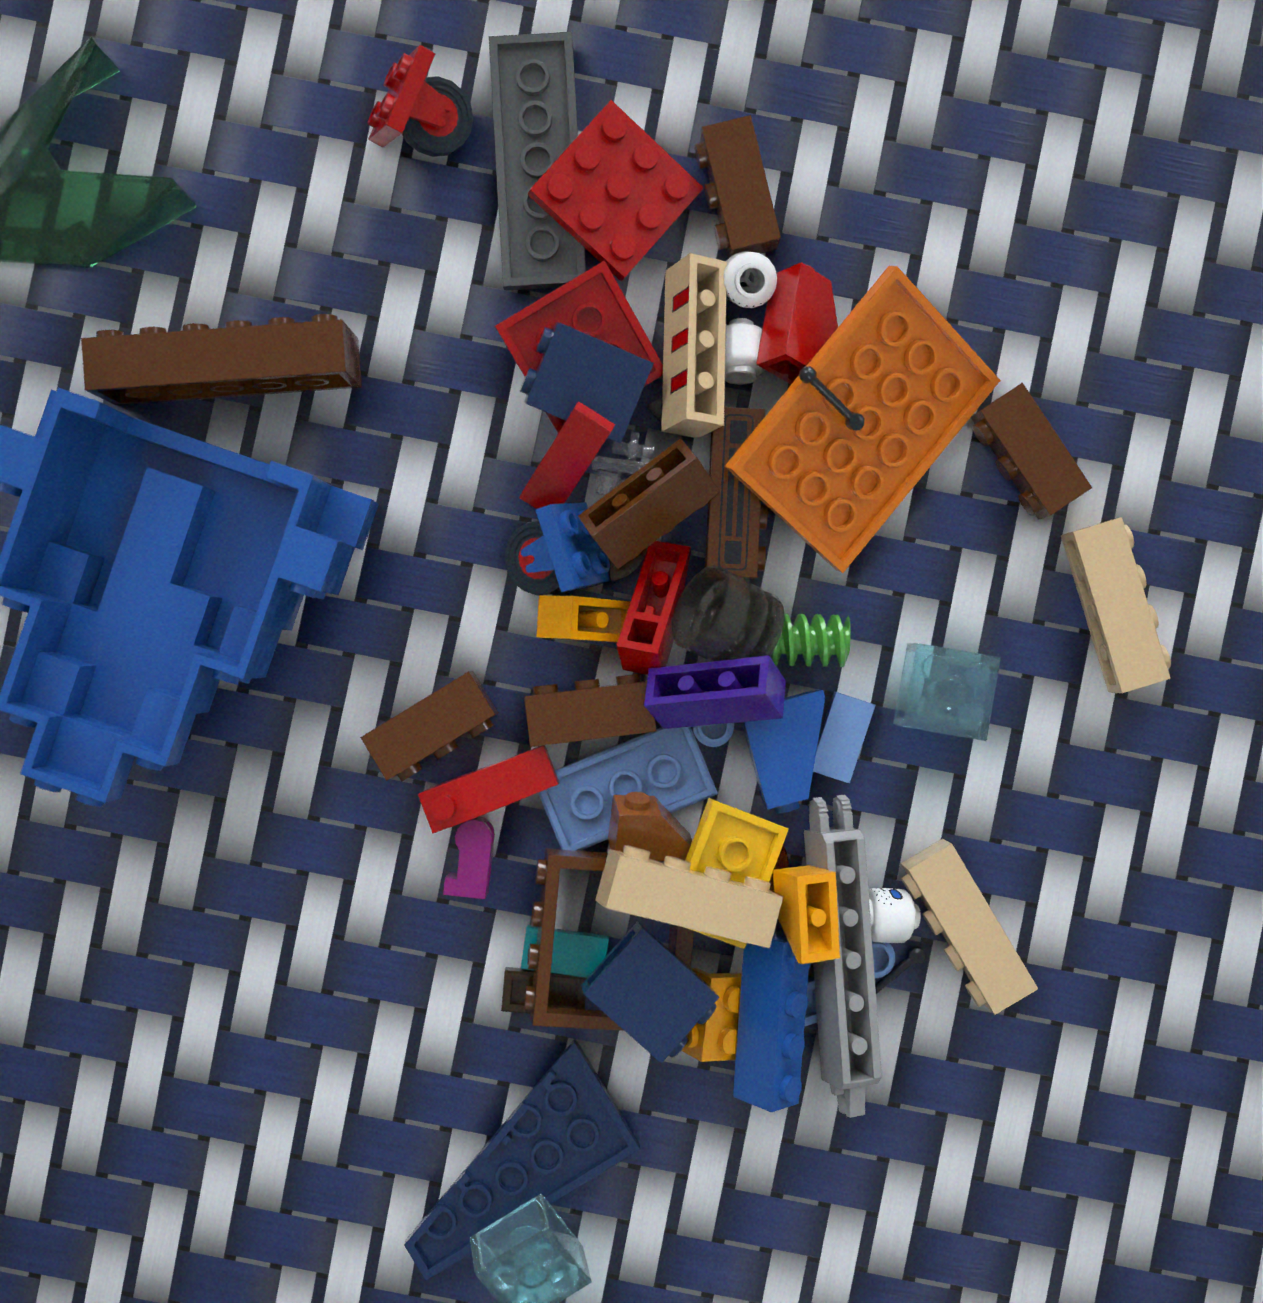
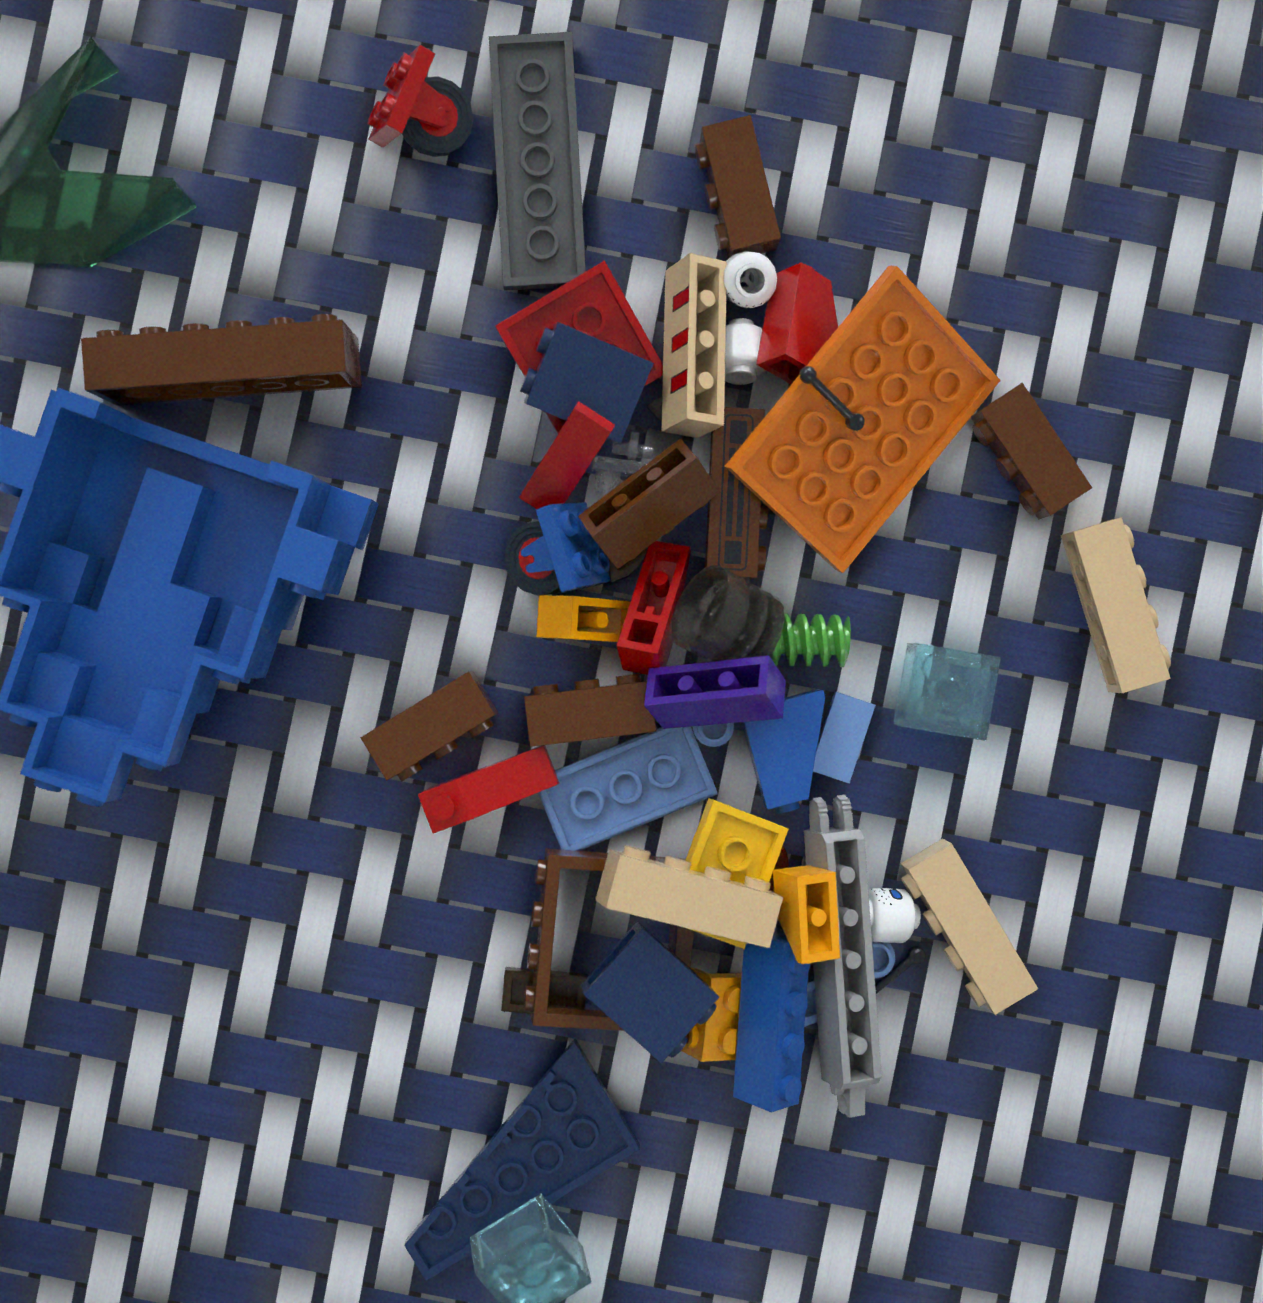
(476, 847): magenta leg -> none
(572, 952): teal tile -> none
(615, 190): red plate -> none
(647, 825): dark orange slope -> none

